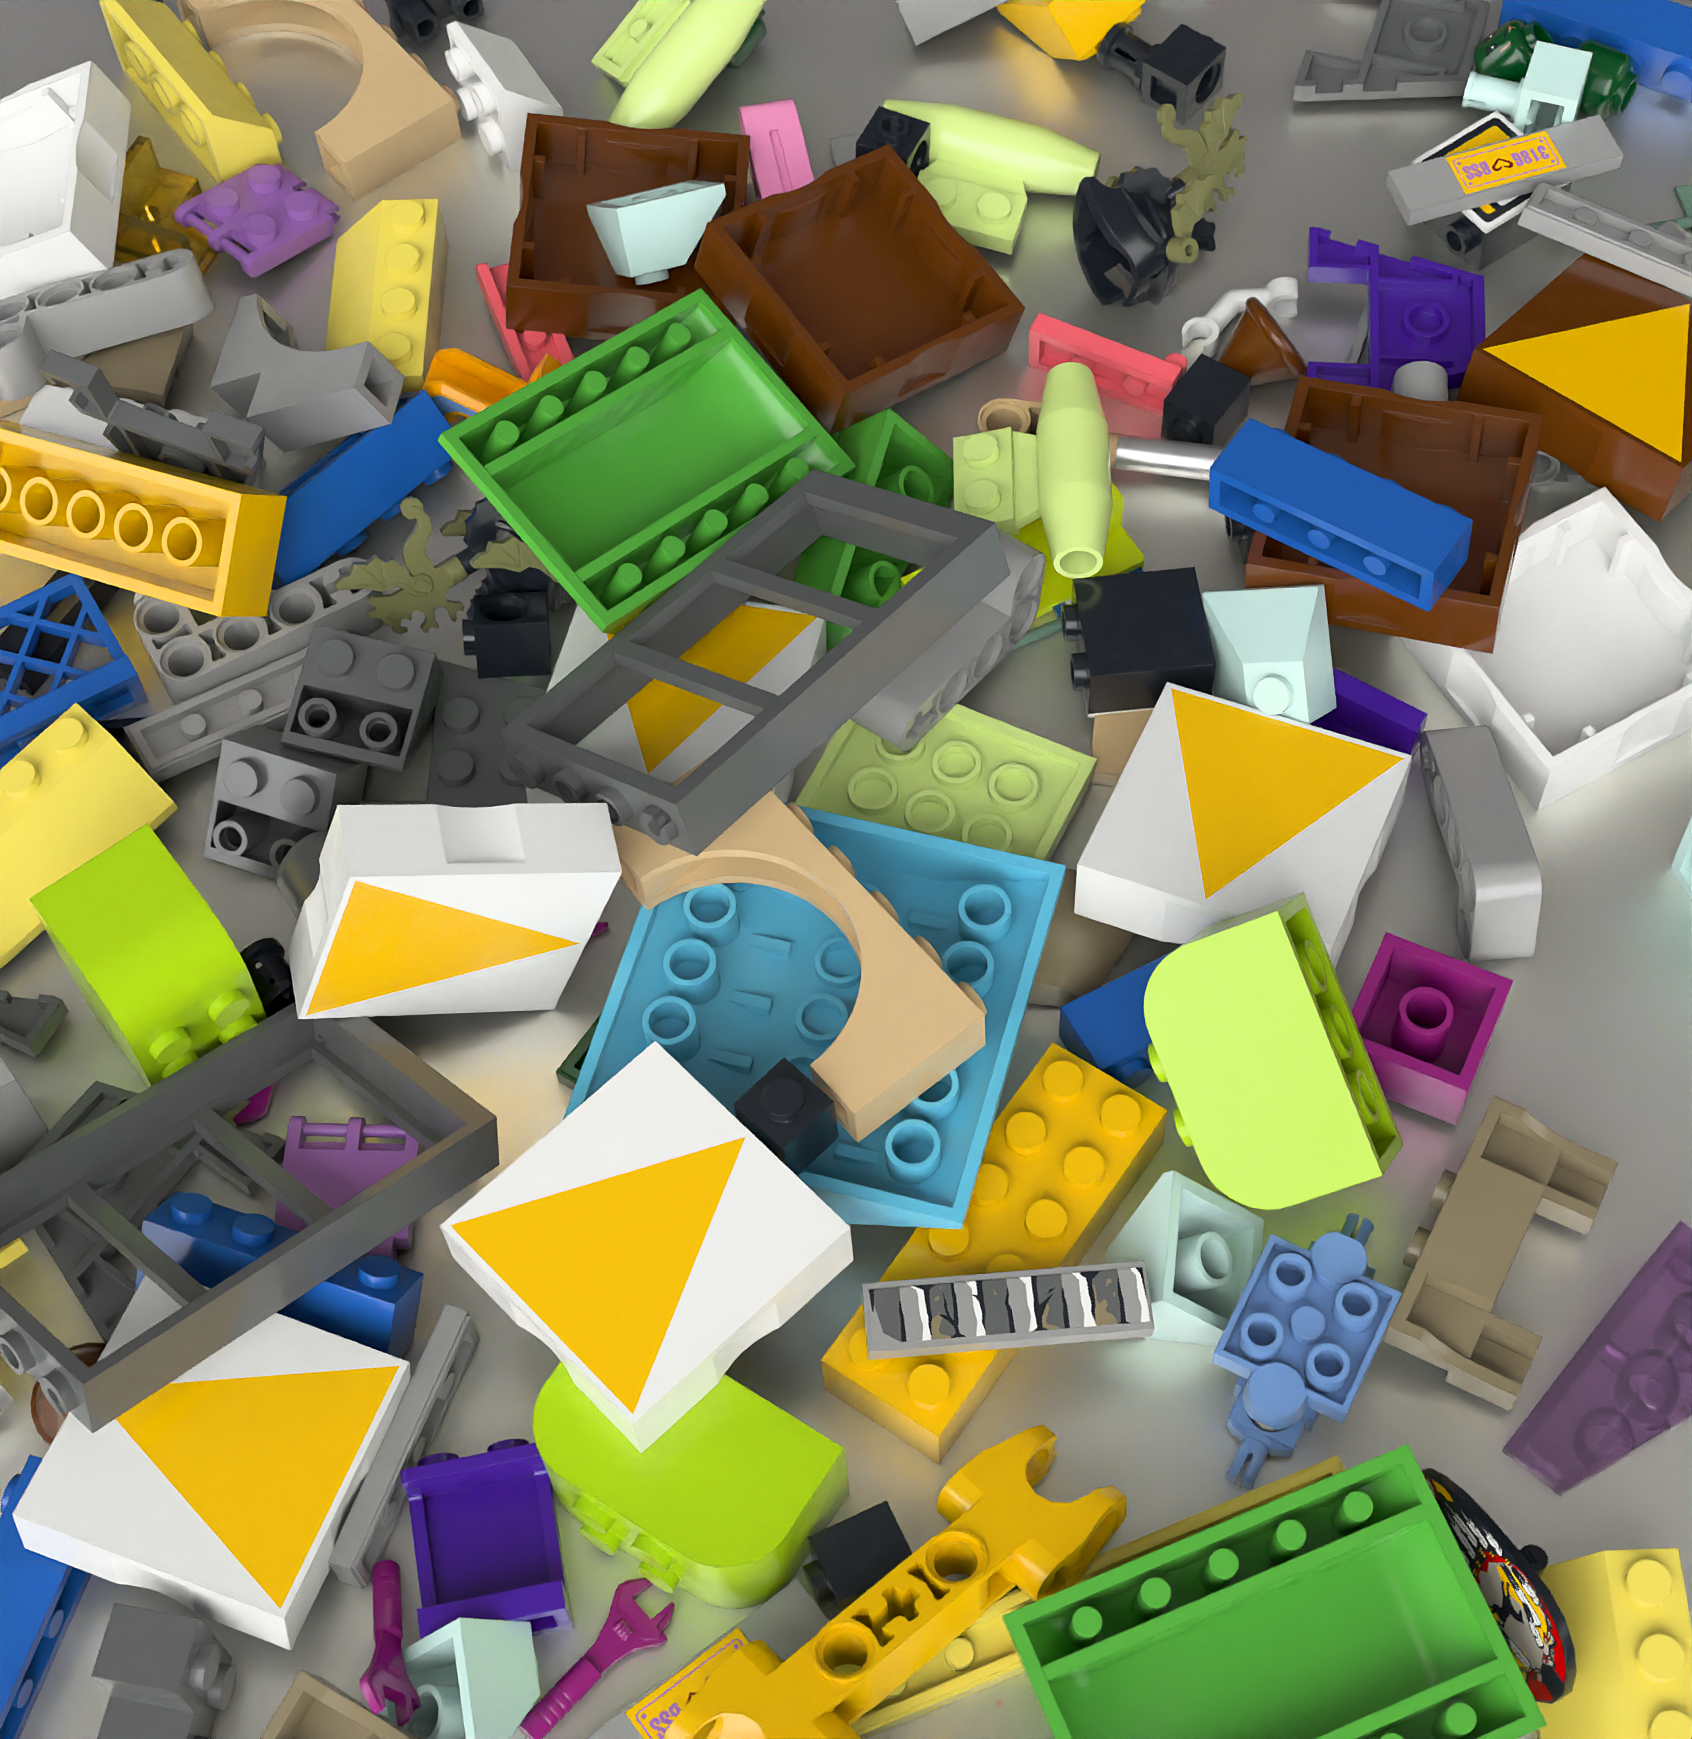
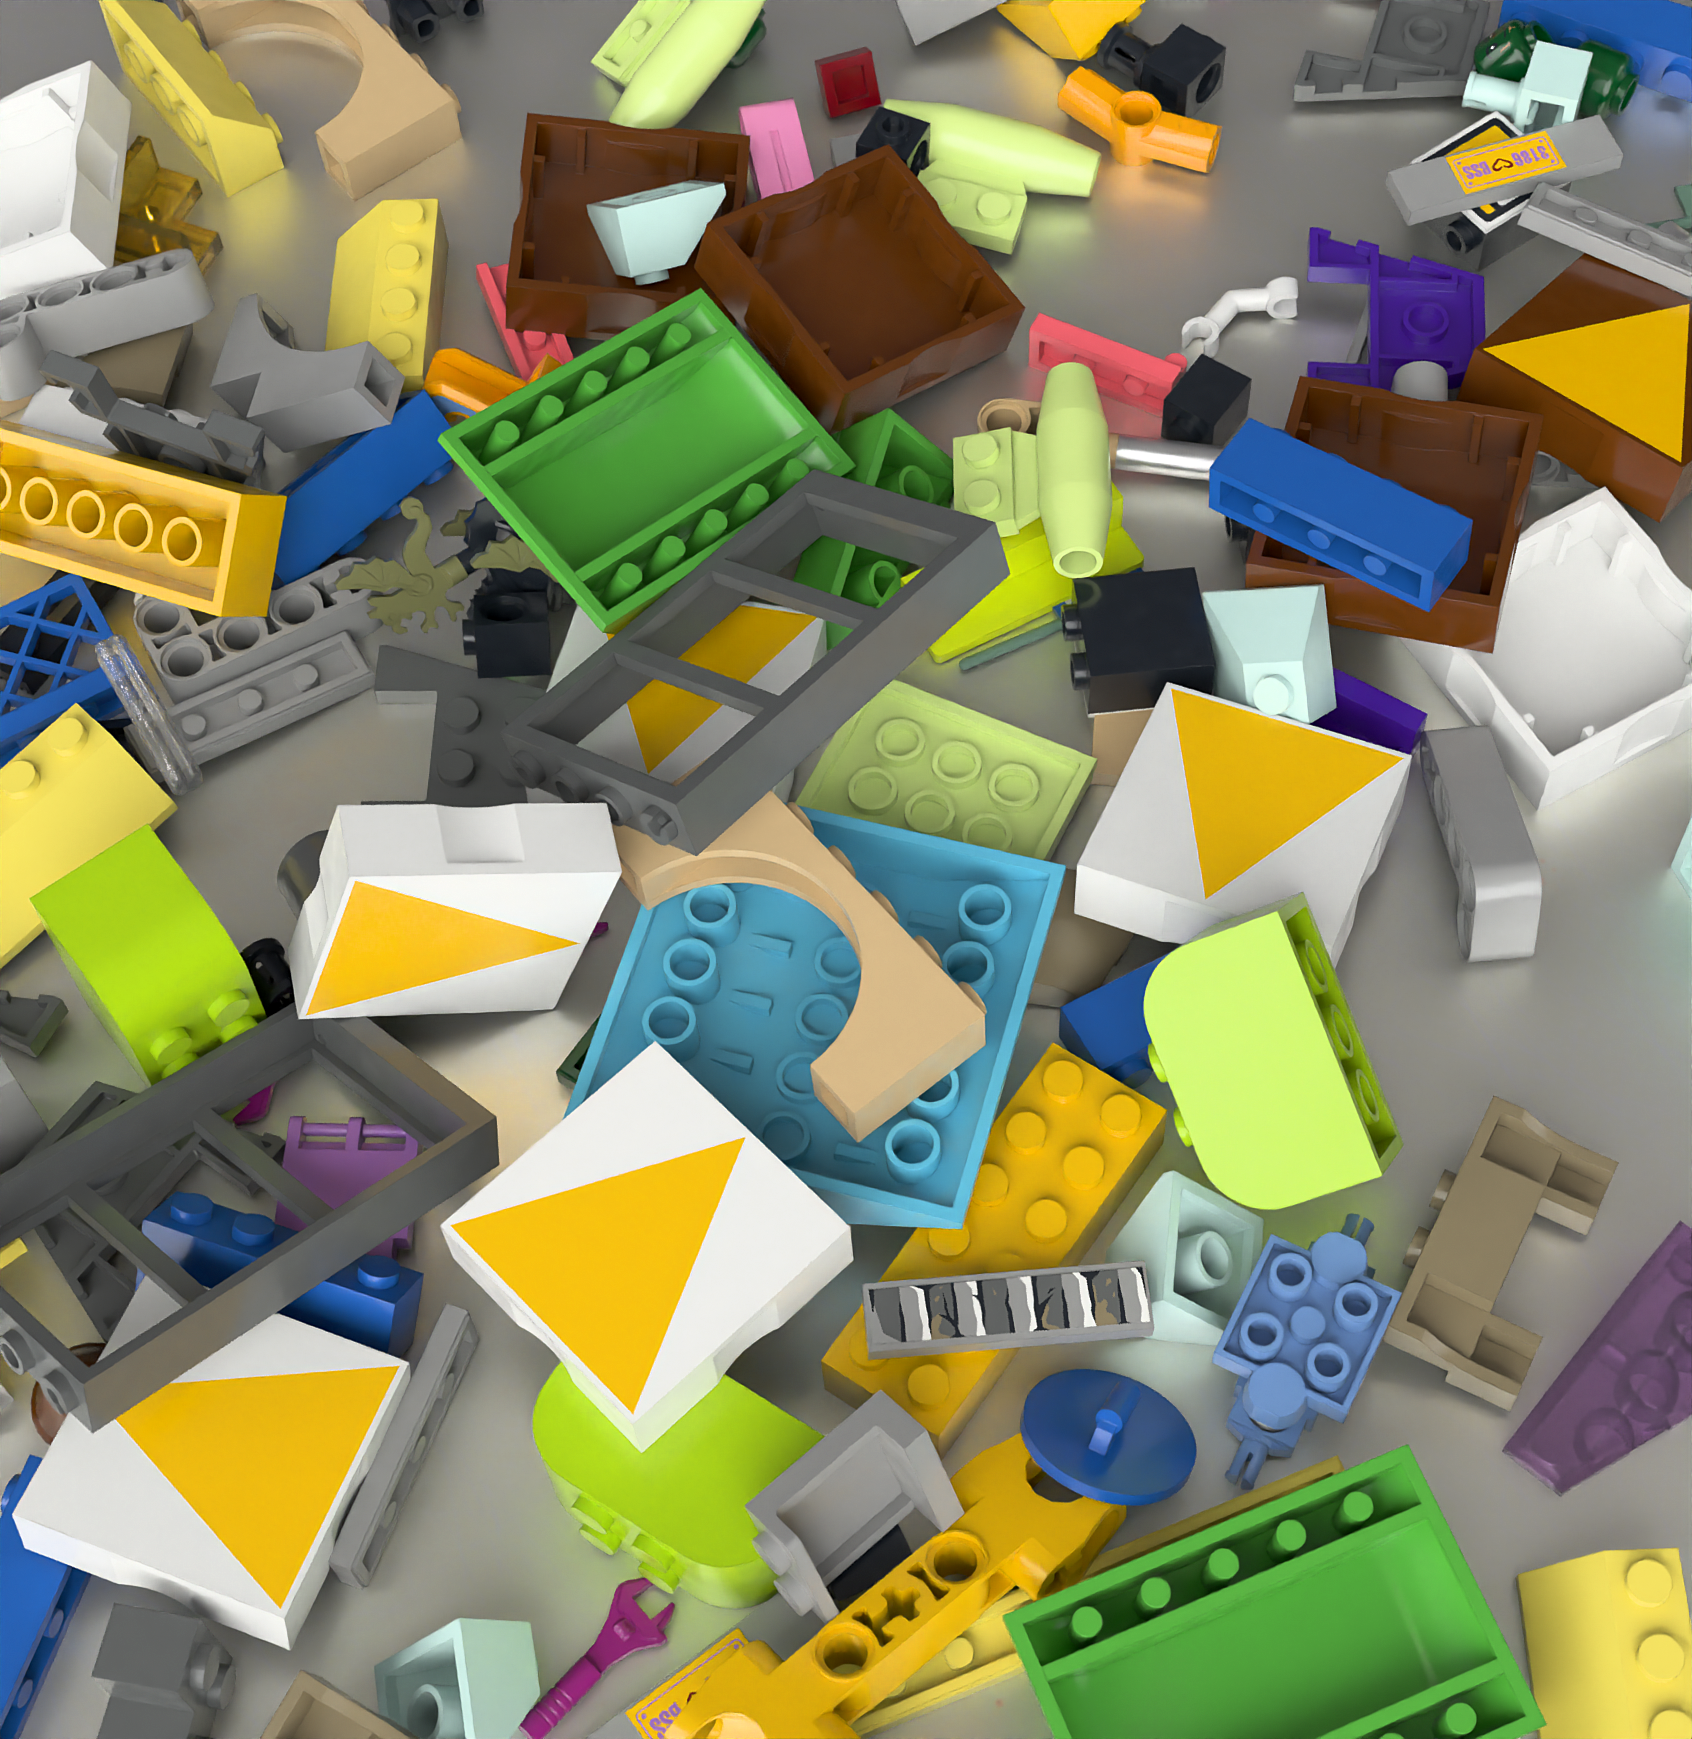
(148, 715): none -> clear axle
(264, 214): medium lavender plate -> none
(274, 798): dark grey slope -> none
(363, 699): dark grey slope -> none
(387, 1671): magenta piece -> none
(487, 1539): dark purple panel -> none
(496, 89): white slope -> none
(789, 1116): black brick -> none
(847, 1499): none -> light grey panel
(848, 82): none -> dark red tile
(961, 656): light grey beam -> none
(1108, 1437): none -> blue shield
(1137, 124): none -> light orange piece
(1154, 222): black helmet -> none
(1261, 348): reddish brown hat -> none
(1427, 1025): magenta brick -> none
(1513, 1592): shield -> none

